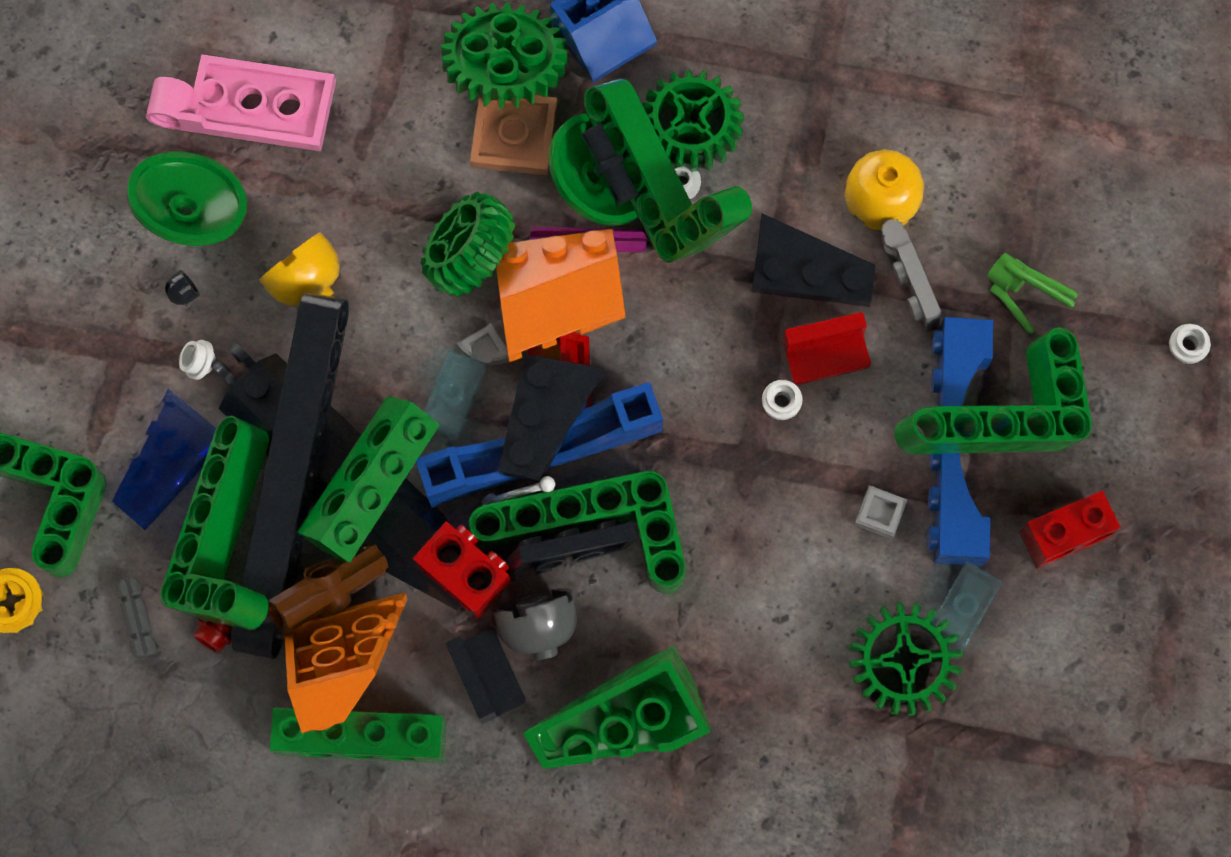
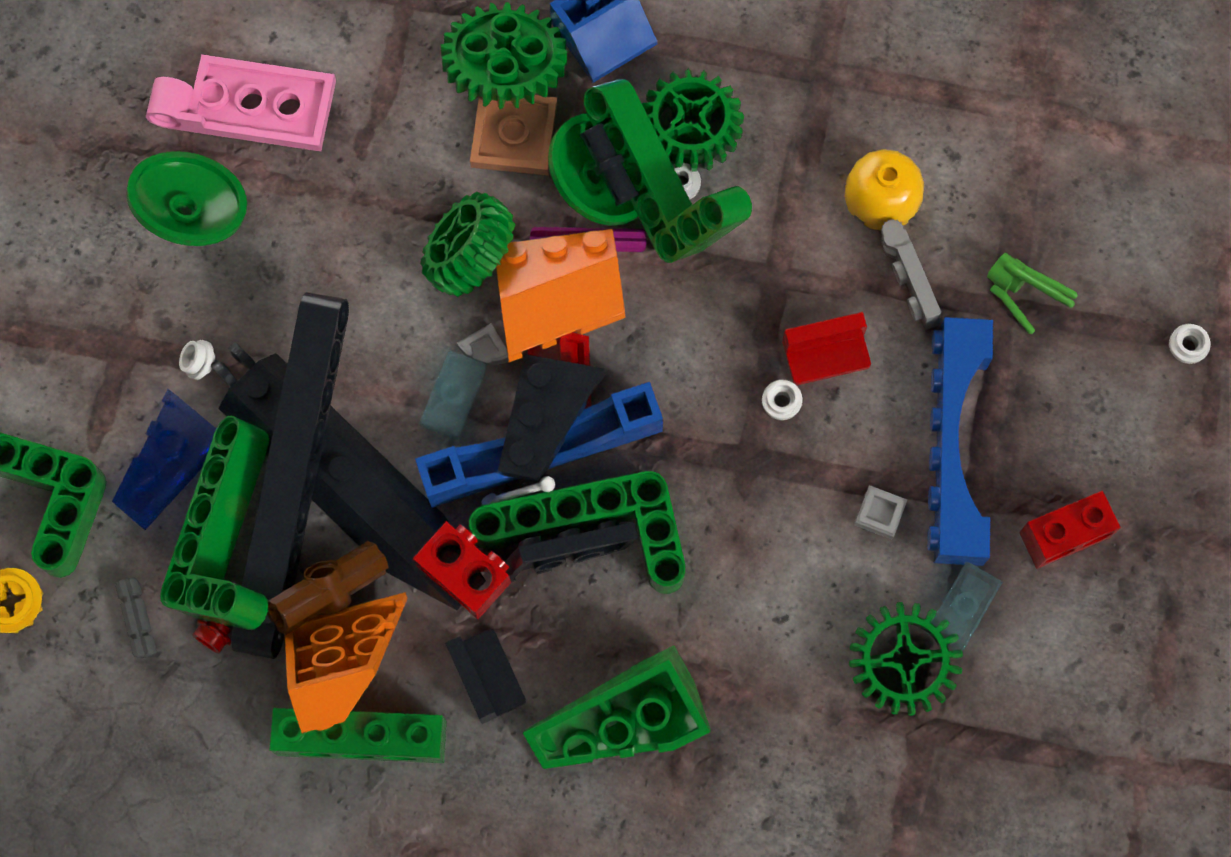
(181, 289): black hinge -> none
(308, 269): yellow cylinder -> none
(368, 478): green brick -> none
(537, 623): dark grey cylinder -> none
(808, 268): black wing -> none
(1045, 418): green beam -> none

